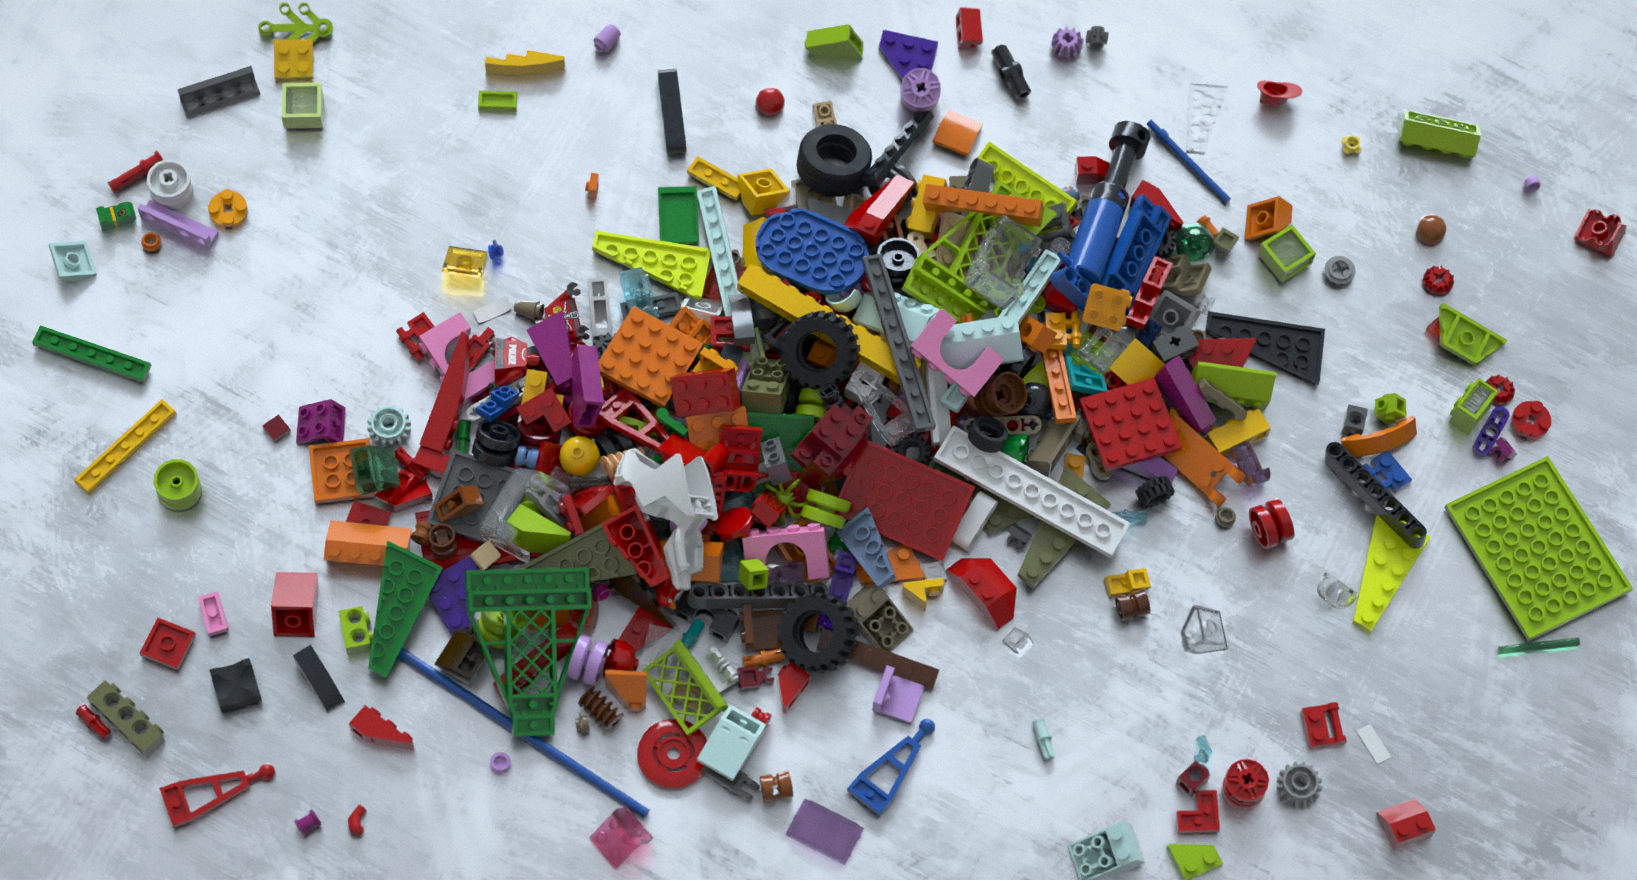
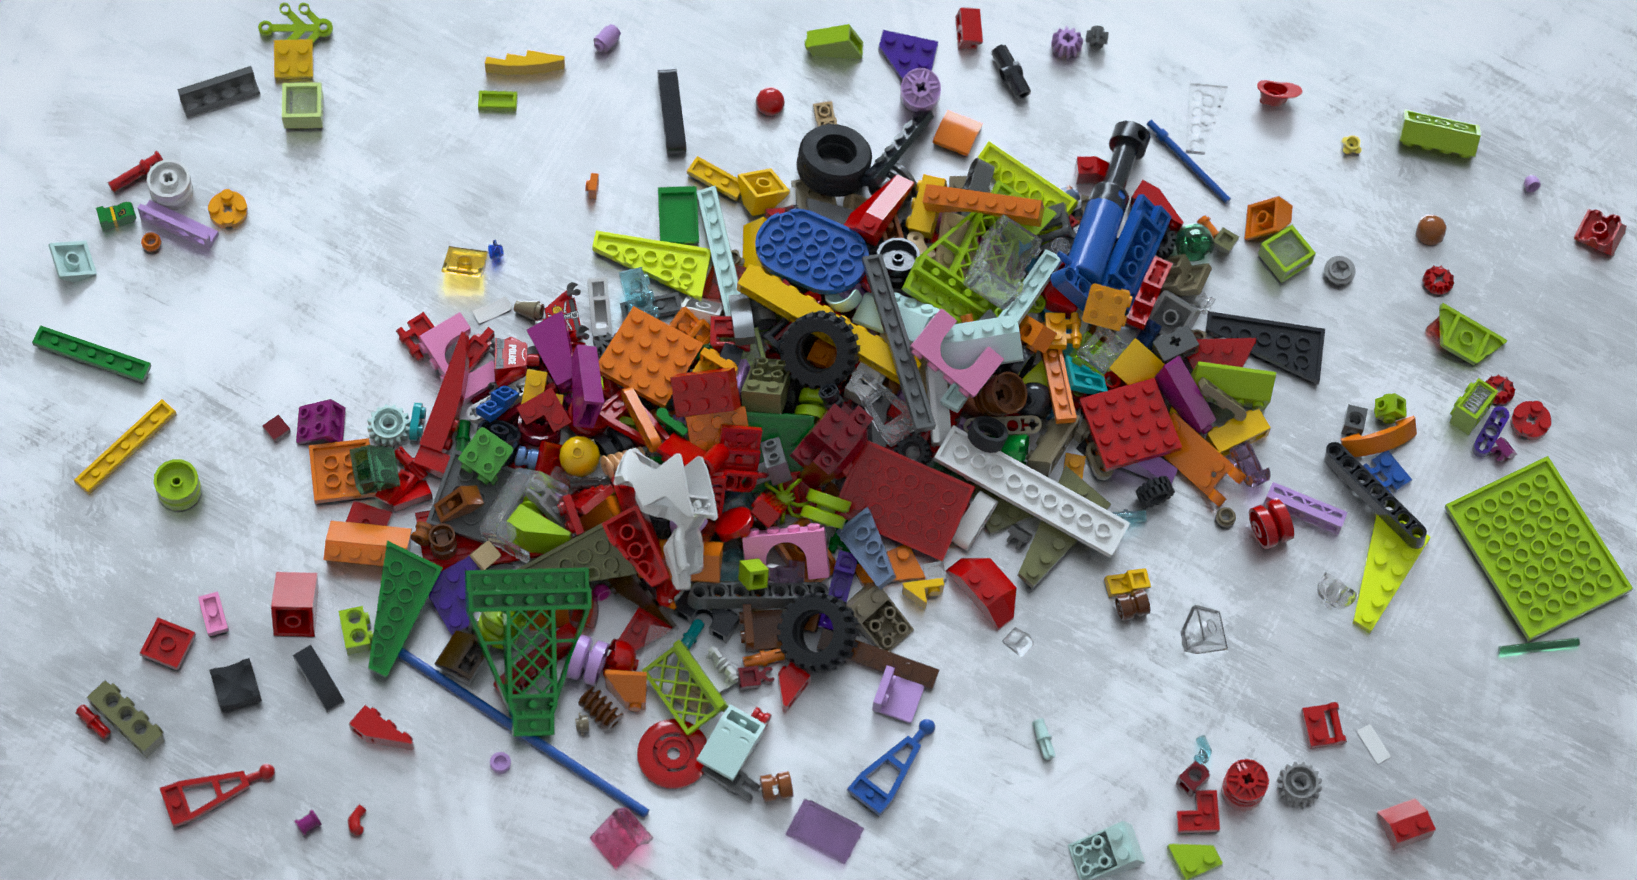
(416, 428): none -> teal plate
(485, 456): none -> bright green bracket
(641, 419): none -> orange beam
(1306, 511): none -> lavender fence

